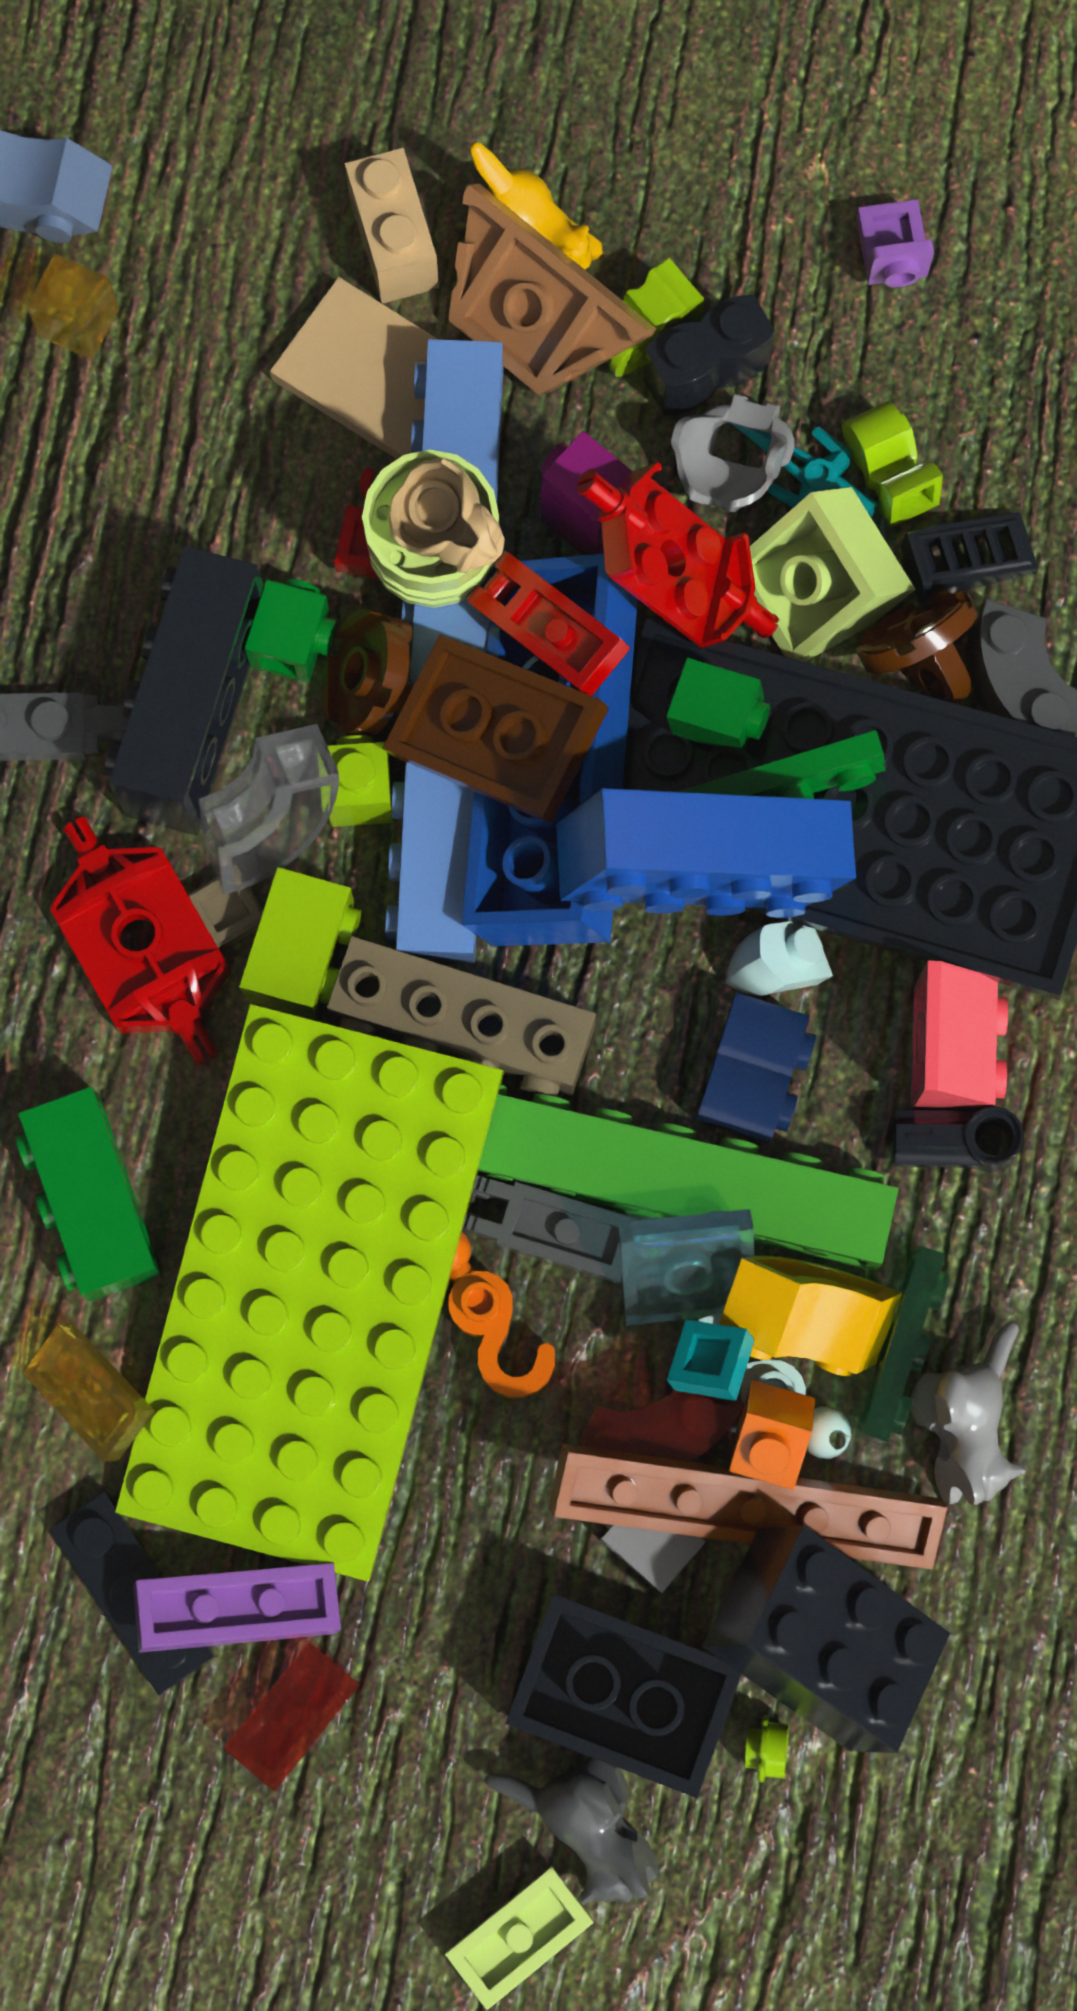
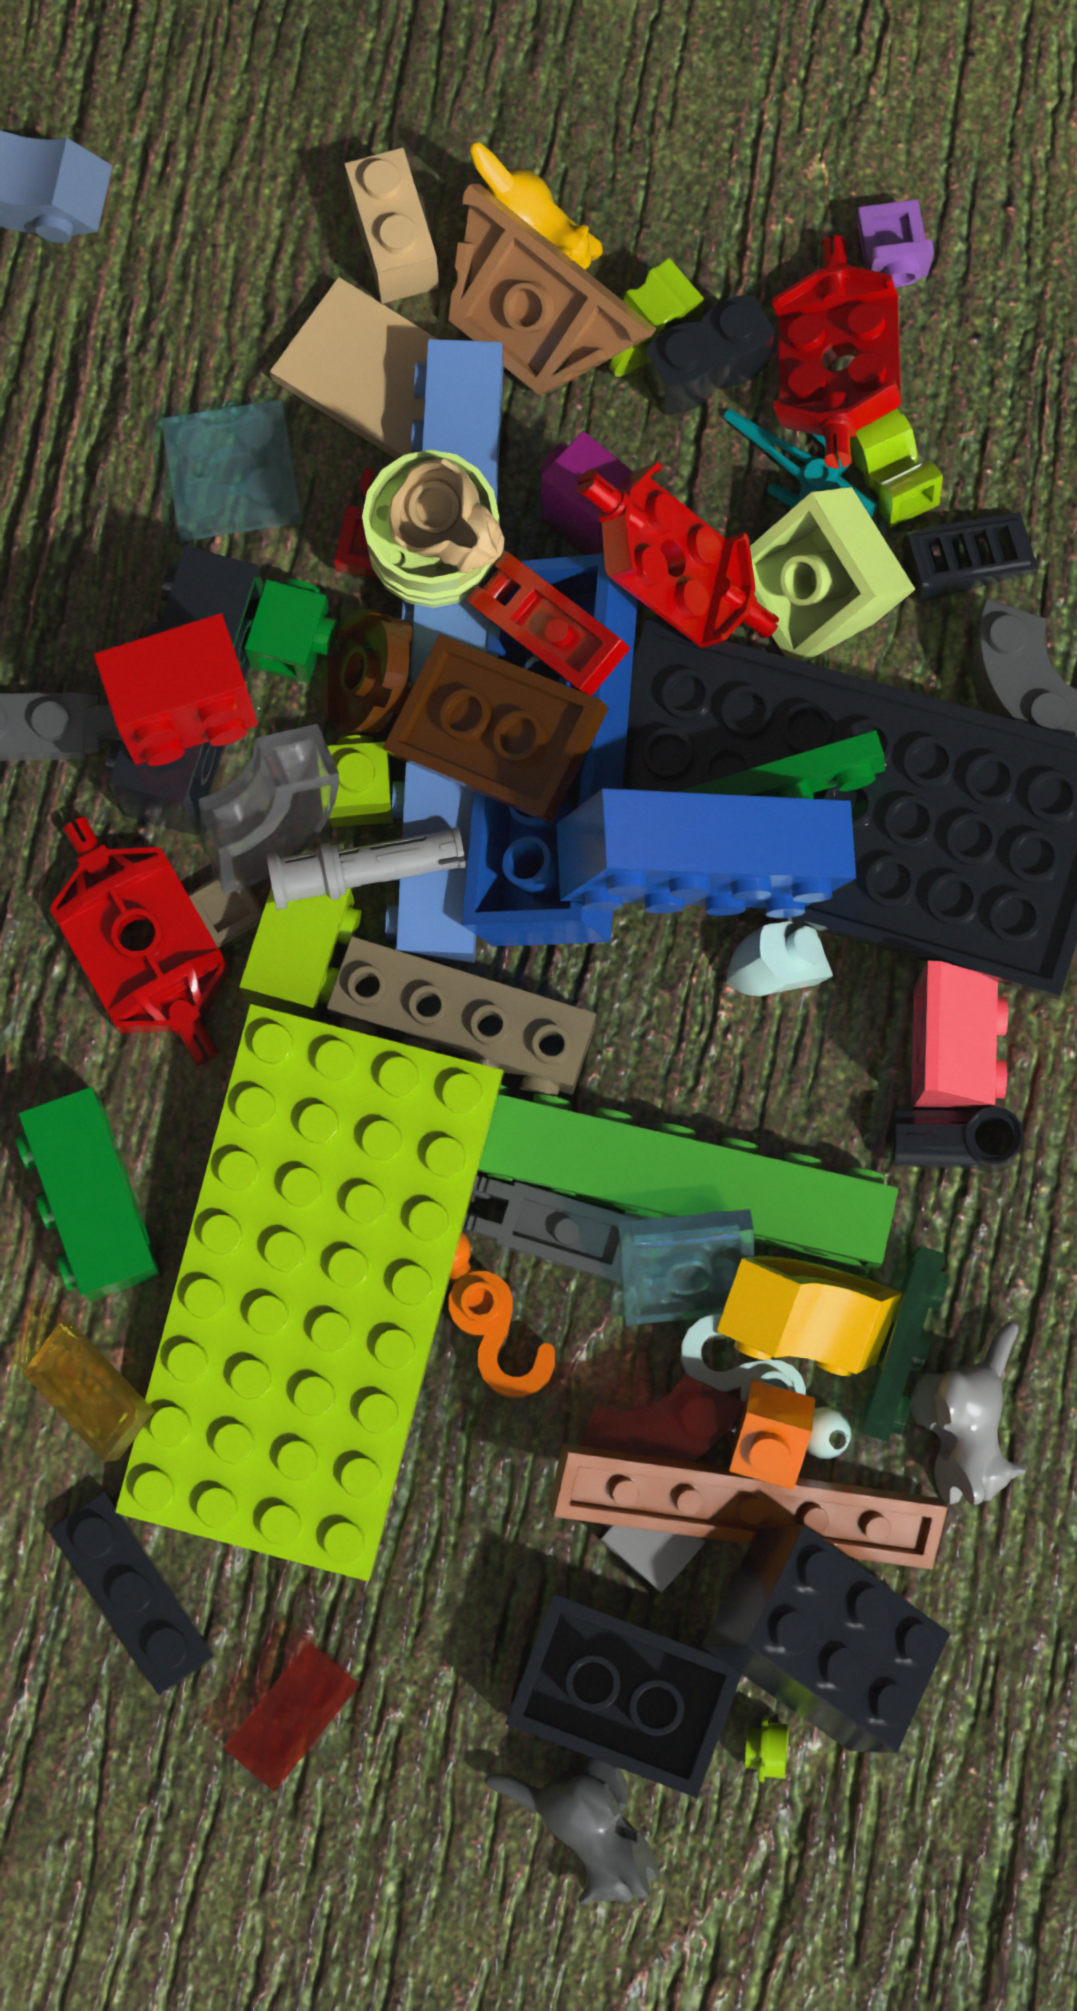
(73, 306): clear yellow brick -> none
(177, 691): none -> red brick
(231, 470): none -> clear light blue plate
(236, 1607): medium lavender plate -> none
(335, 870): none -> light grey pin
(519, 1937): yellowish green plate -> none
(710, 1359): teal plate -> none
(718, 707): green brick -> none
(721, 481): light grey helmet -> none
(755, 1068): dark blue brick -> none
(829, 317): none -> red plate
(924, 644): reddish brown tile -> none

